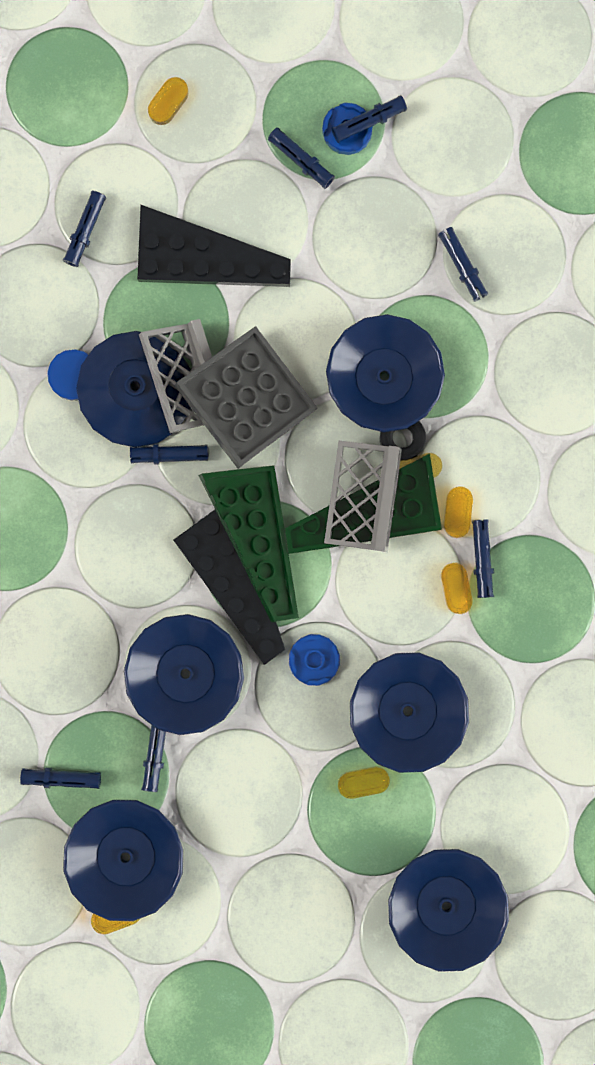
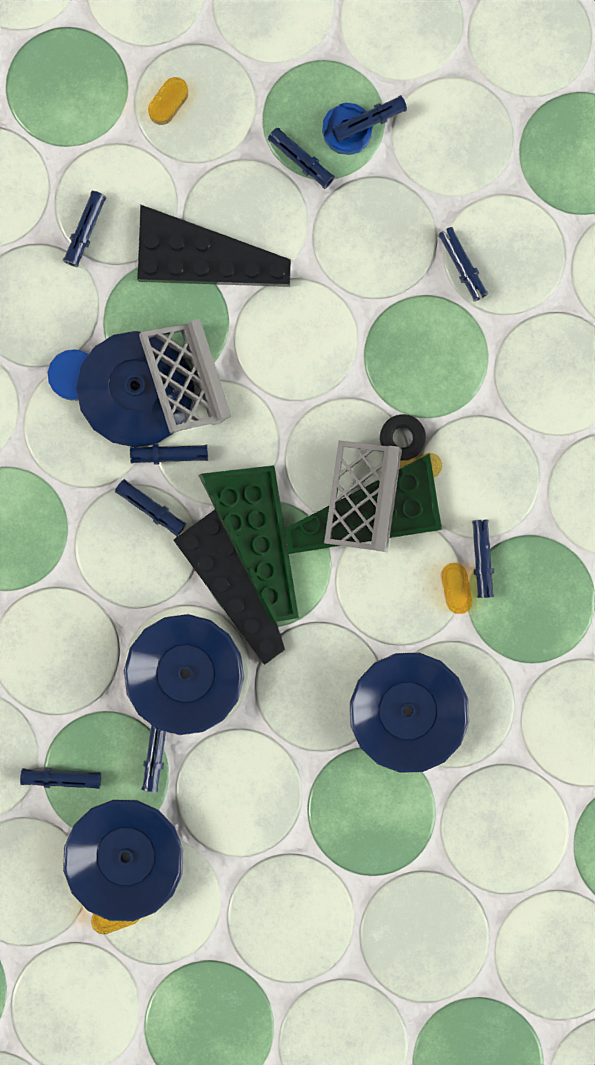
(154, 510): none -> dark blue pin
(246, 397): dark grey plate -> none
(314, 659): blue tile -> none
(363, 782): clear yellow tile -> none
(391, 347): dark blue dish -> none
(454, 936): dark blue dish -> none
(458, 512): clear yellow tile -> none

